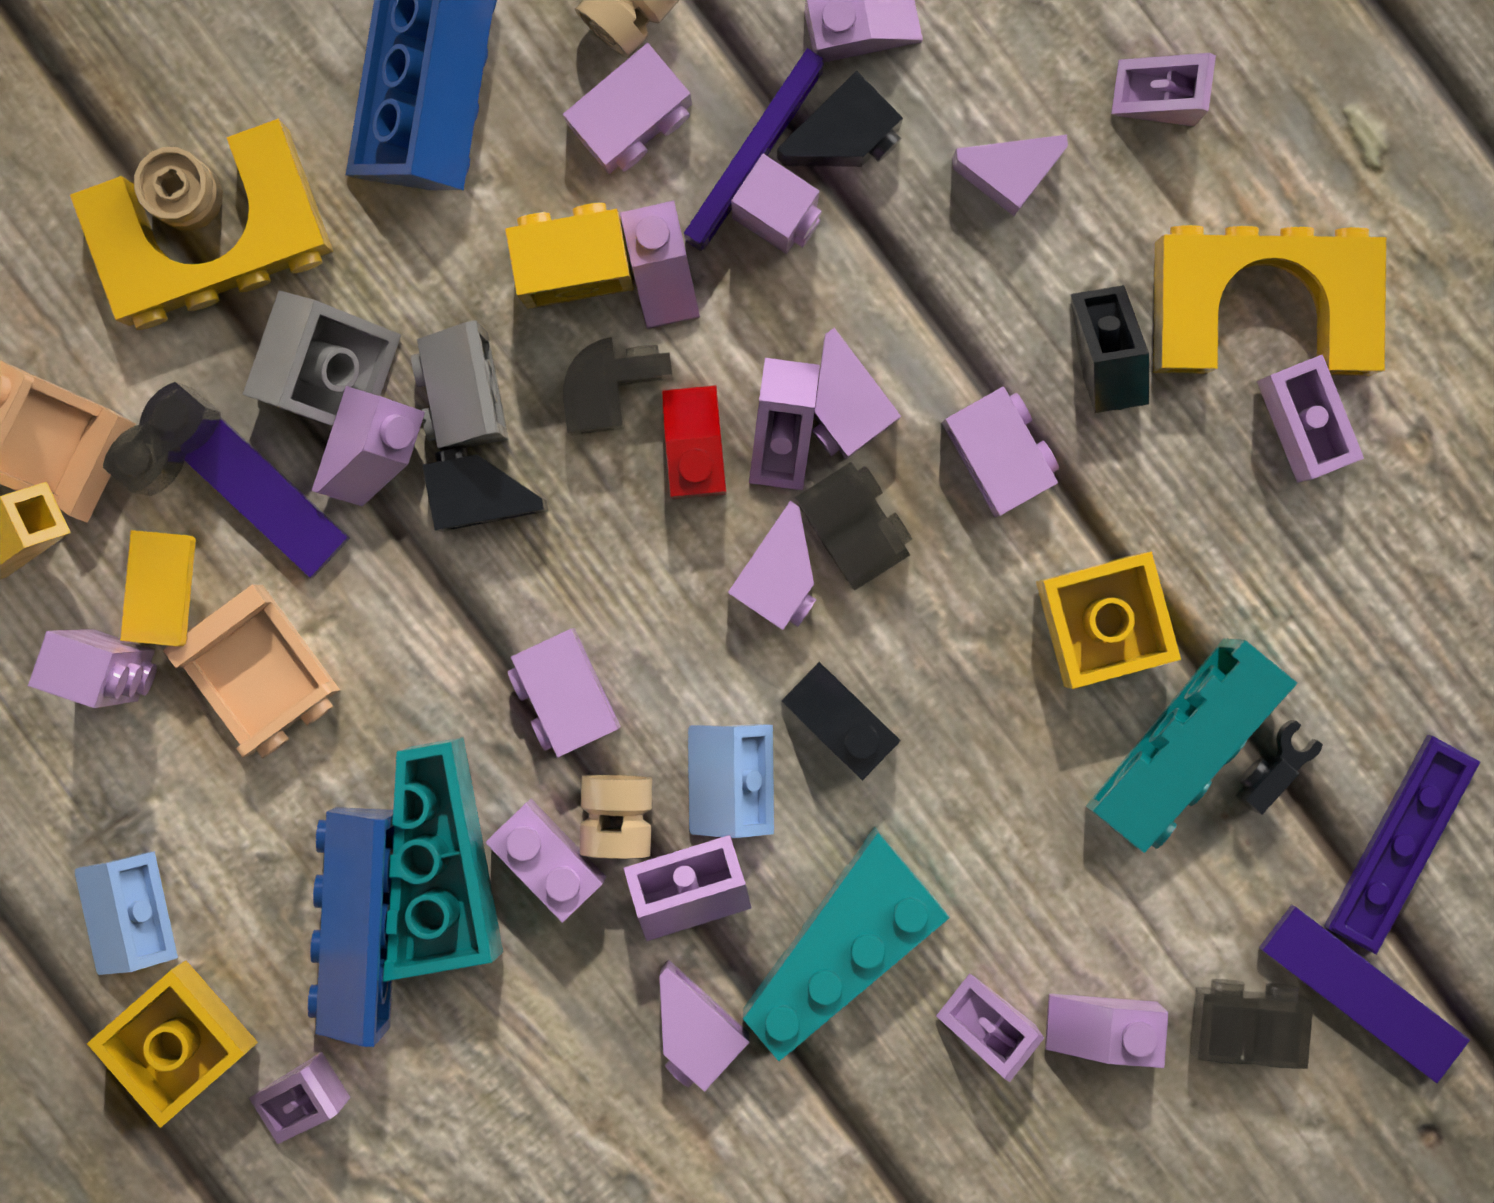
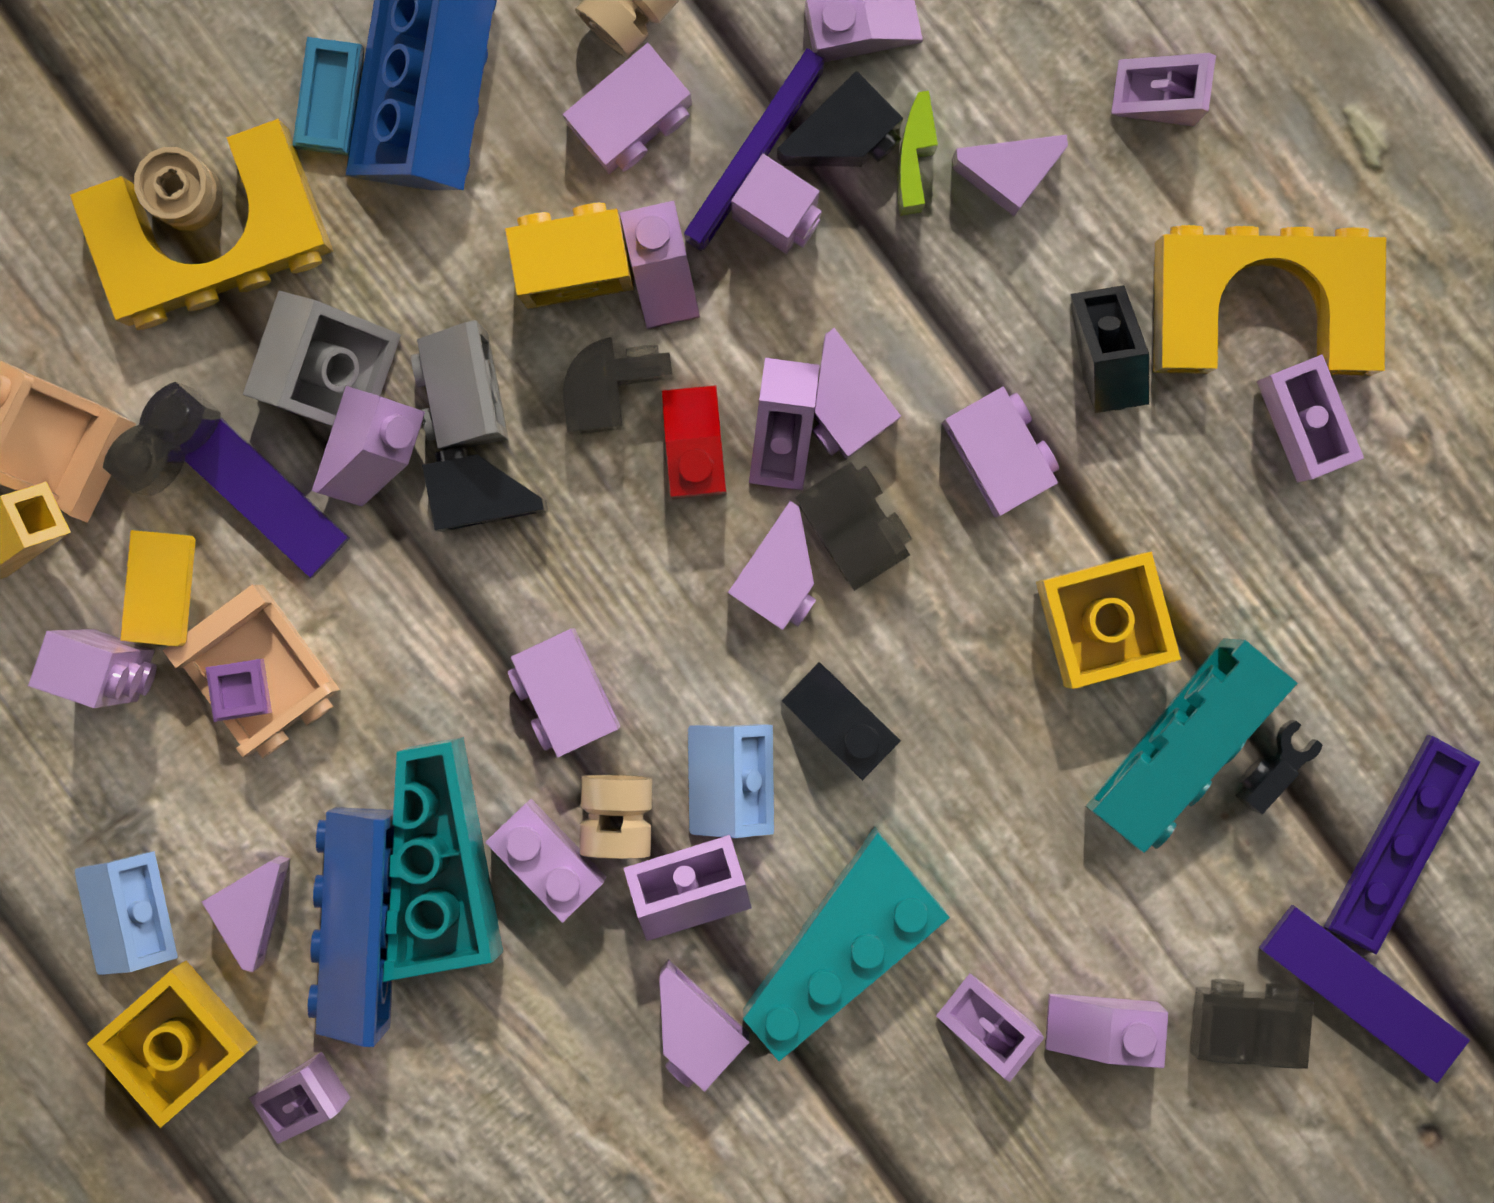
(238, 690): none -> medium lavender tile
(248, 912): none -> lavender slope
(328, 96): none -> dark azure tile
(917, 141): none -> lime slope

